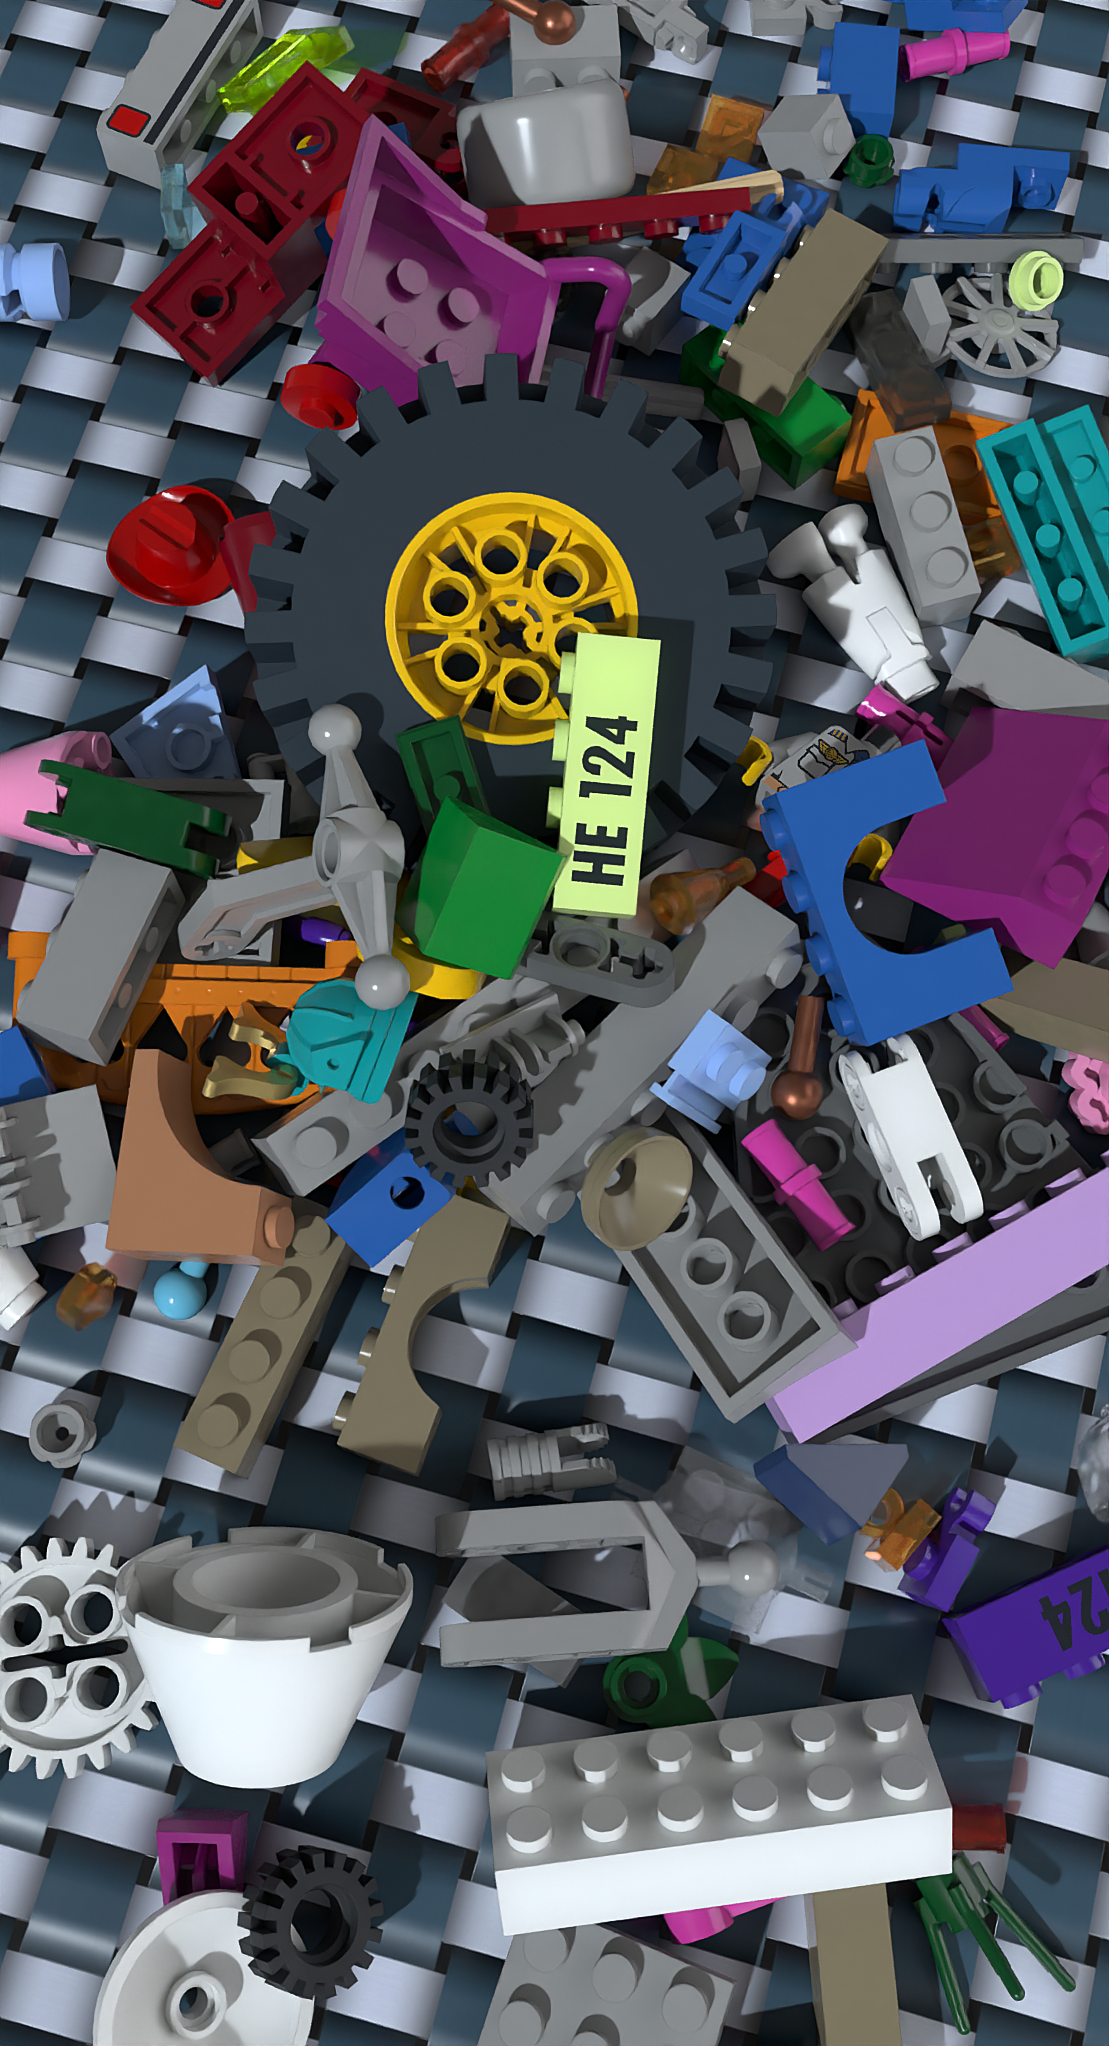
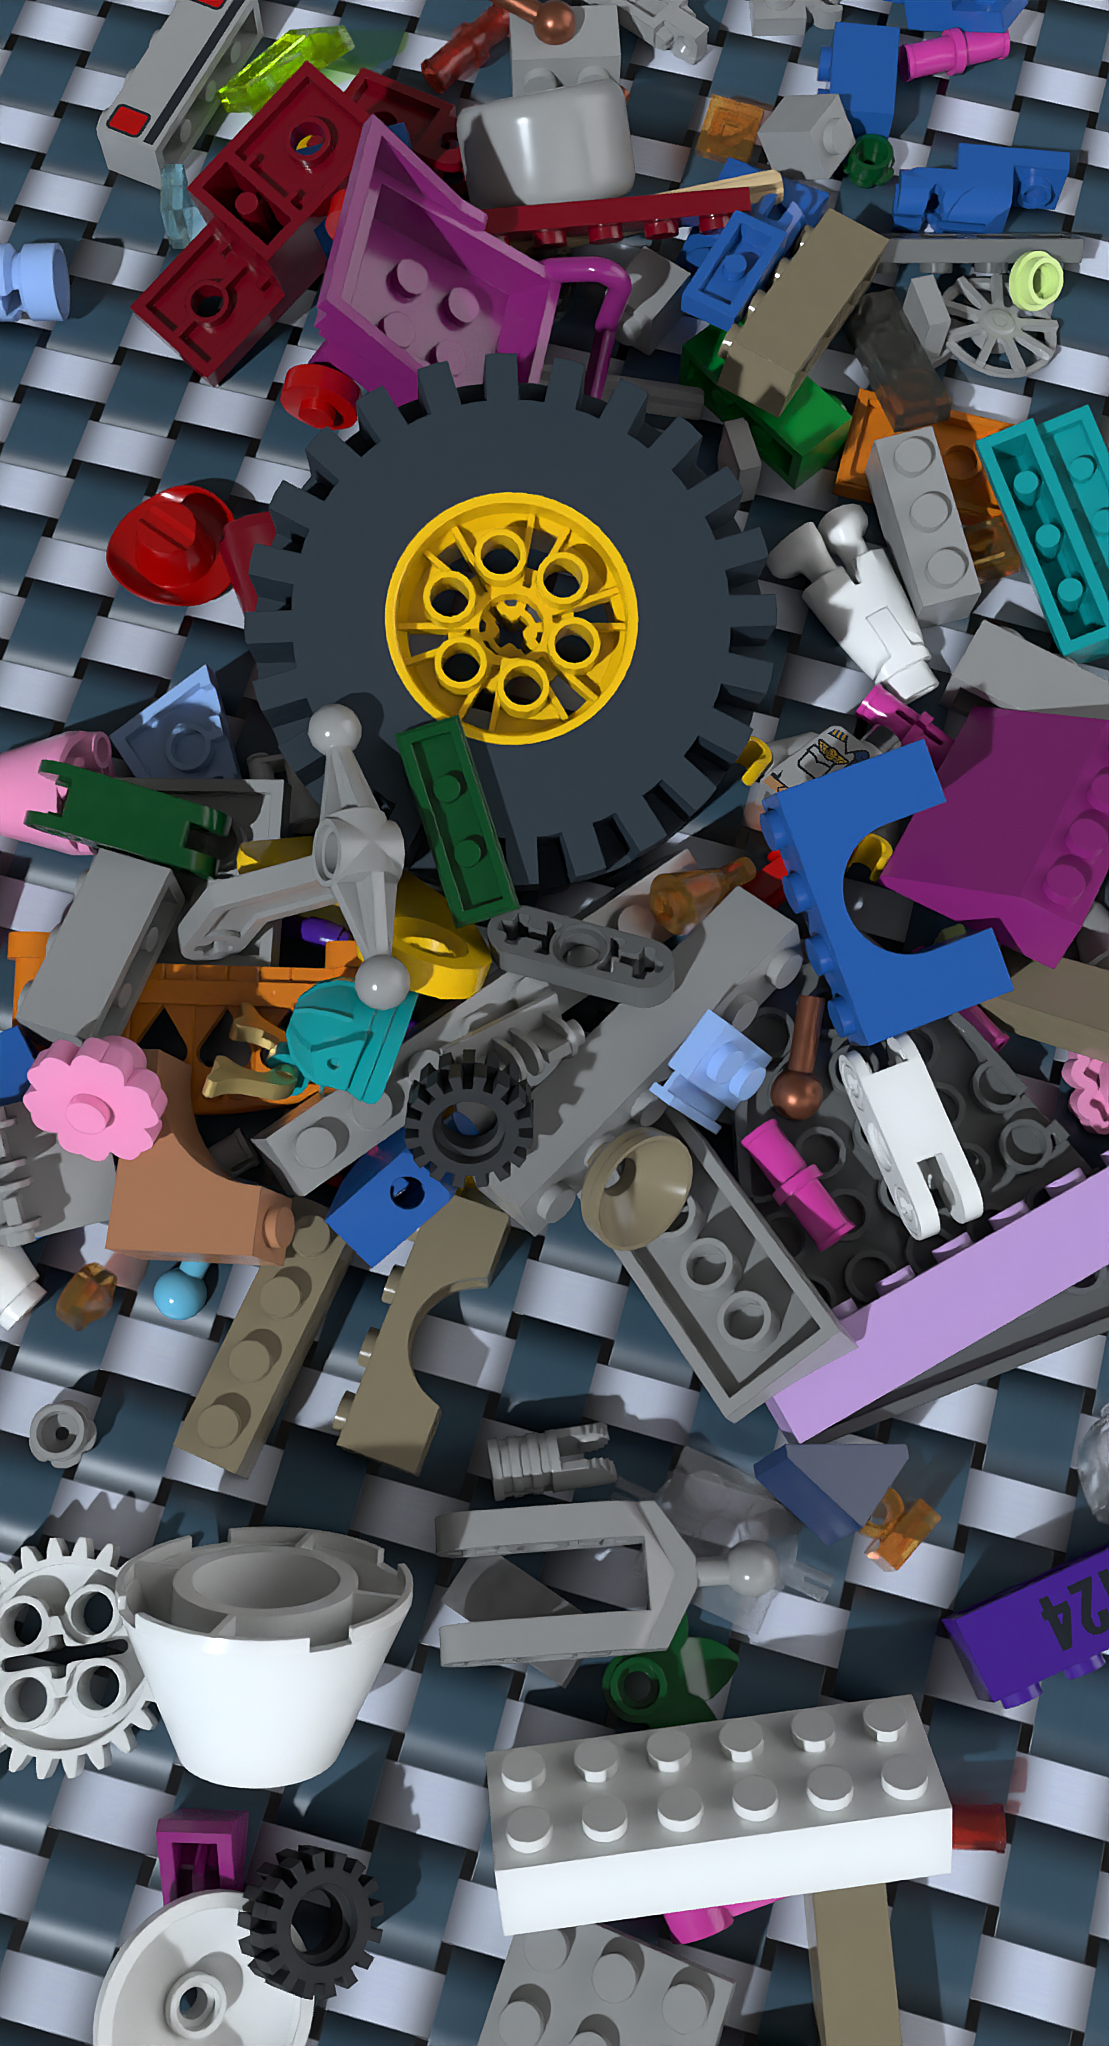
(96, 1097): none -> bright pink plant
(477, 891): green slope -> none
(604, 773): yellowish green brick -> none
(681, 169): clear orange plate -> none
(946, 1554): dark purple plate -> none
(960, 1903): dark green plant -> none

